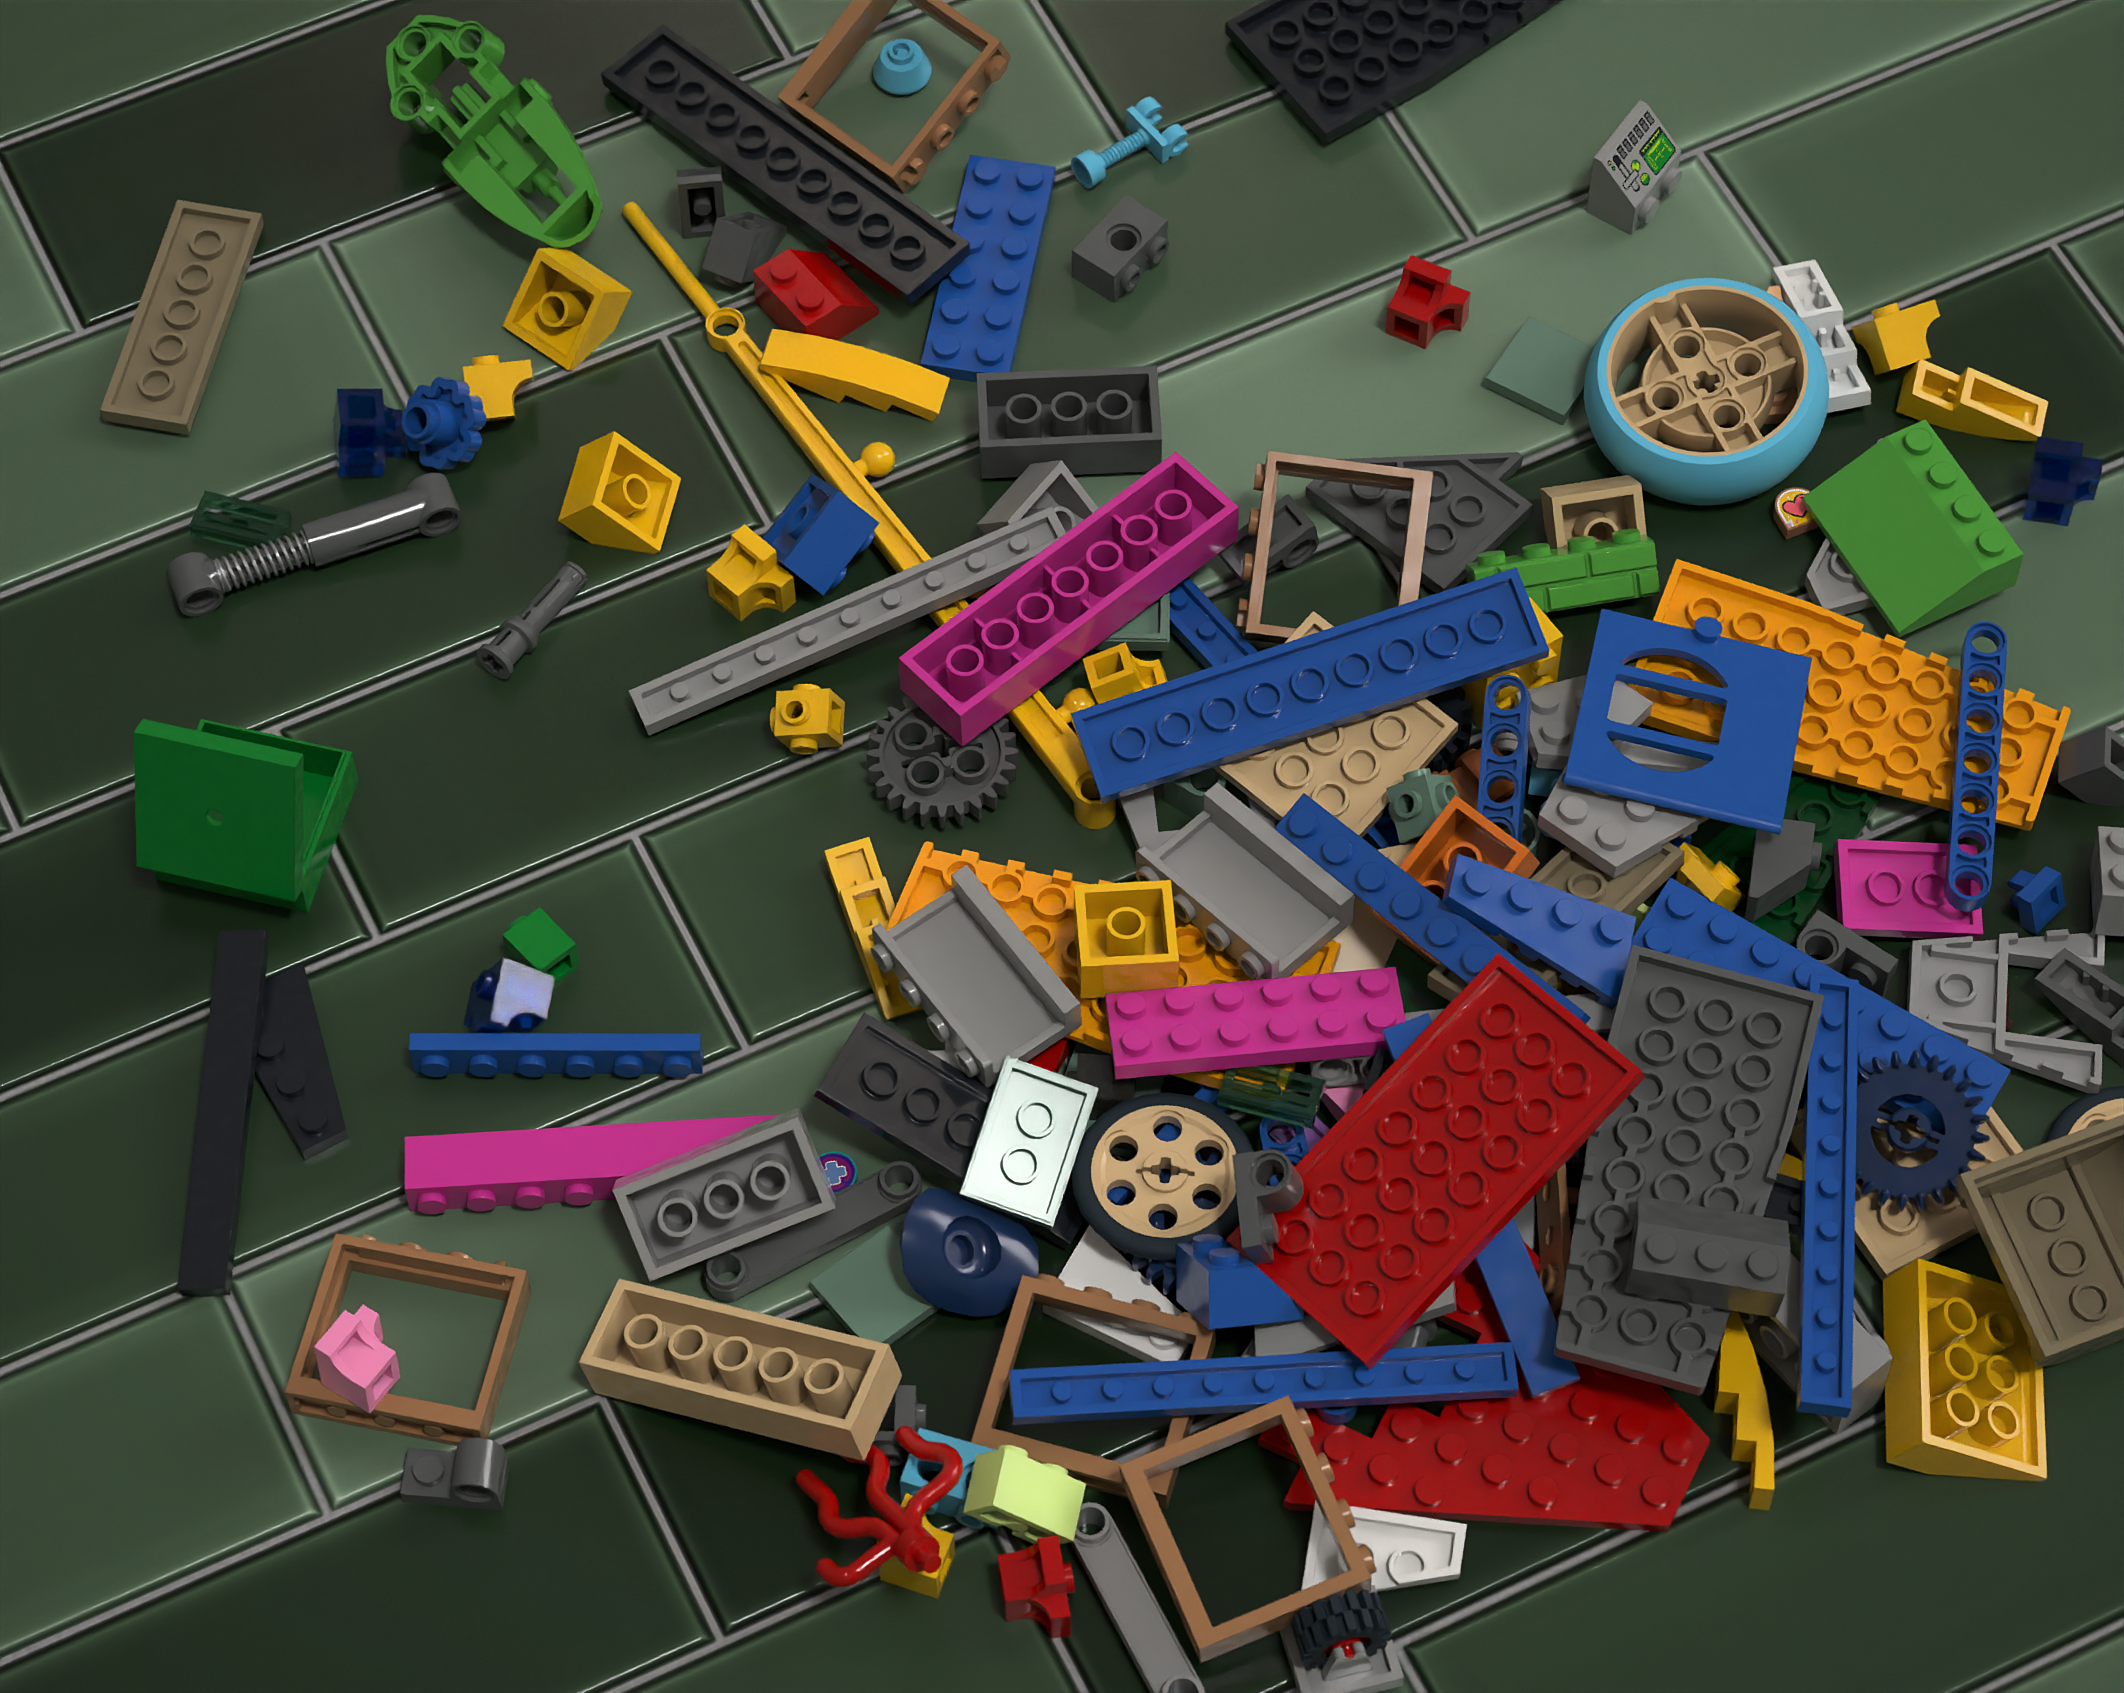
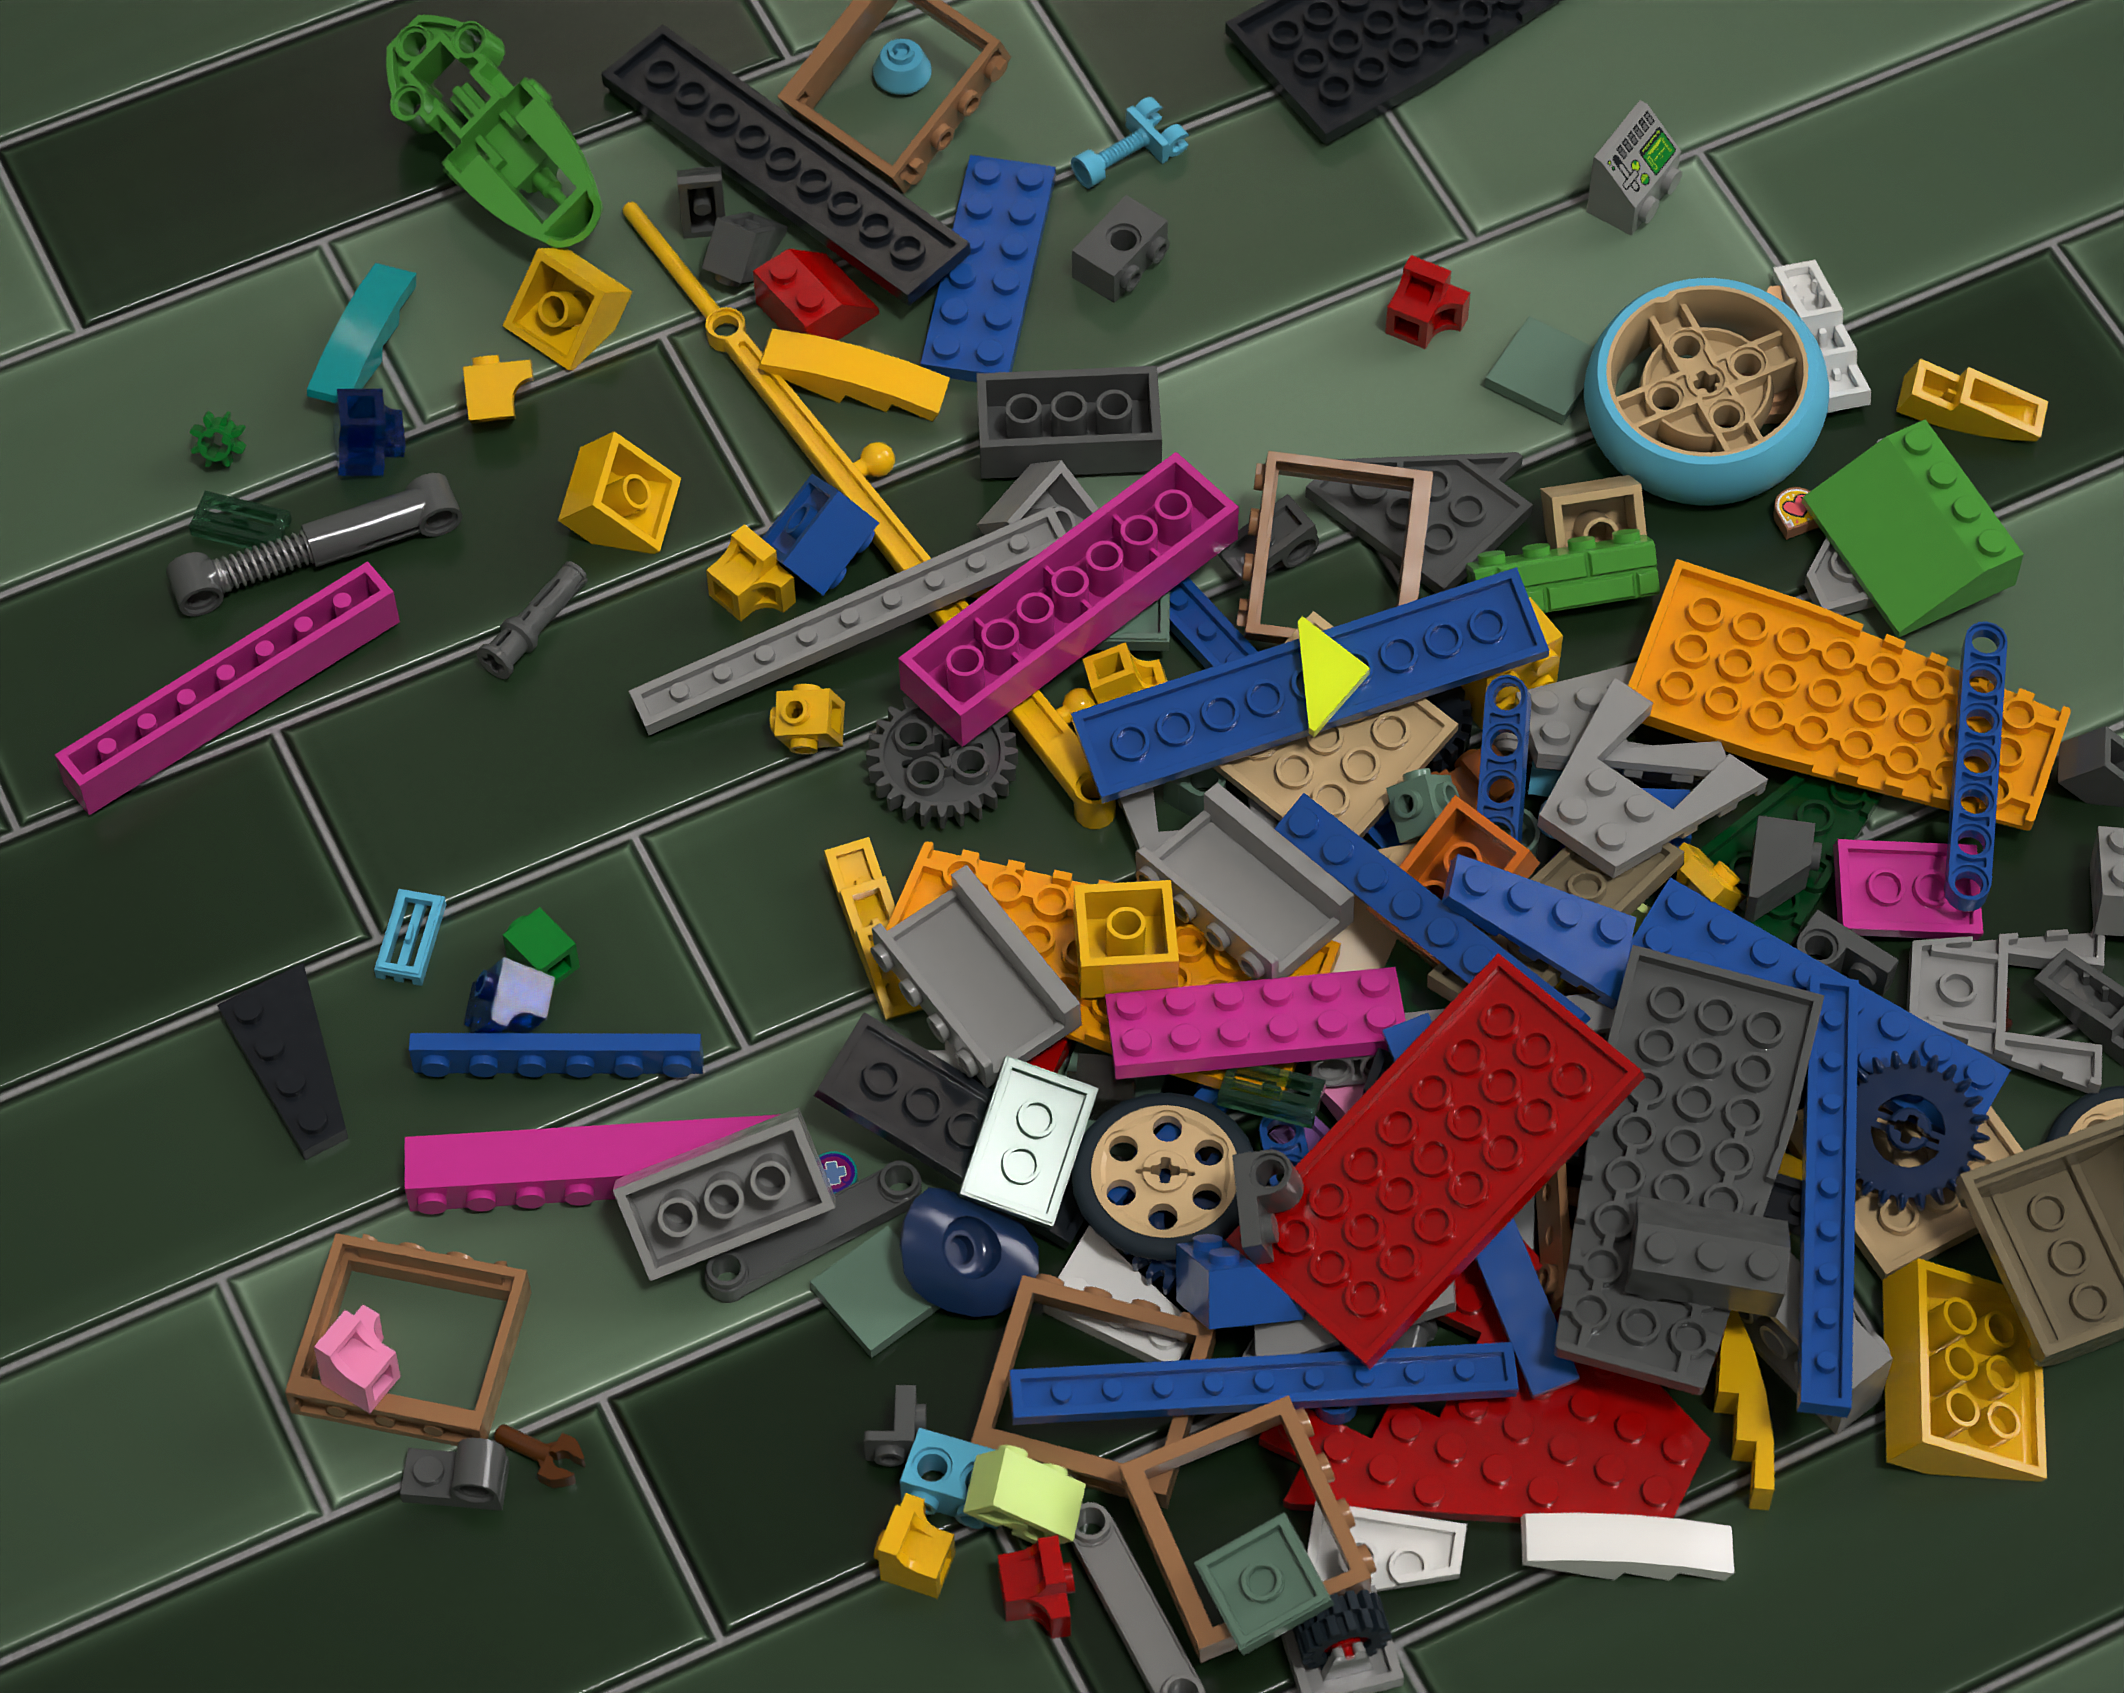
(182, 317): dark tan plate -> none
(206, 438): none -> green gear
(224, 1113): black tile -> none
(227, 688): none -> dark pink brick
(238, 810): green container -> none
(361, 332): none -> teal slope
(402, 969): none -> medium azure tile
(443, 423): blue plant -> none
(544, 1453): none -> reddish brown bar
(741, 1369): tan brick -> none
(903, 1532): red plant -> none
(1264, 1583): none -> sand green tile
(1328, 674): none -> neon yellow tile
(1628, 1544): none -> white slope
(1758, 734): blue door -> none
(1896, 335): yellow brick -> none
(2037, 897): blue tile -> none
(2059, 480): clear blue brick -> none

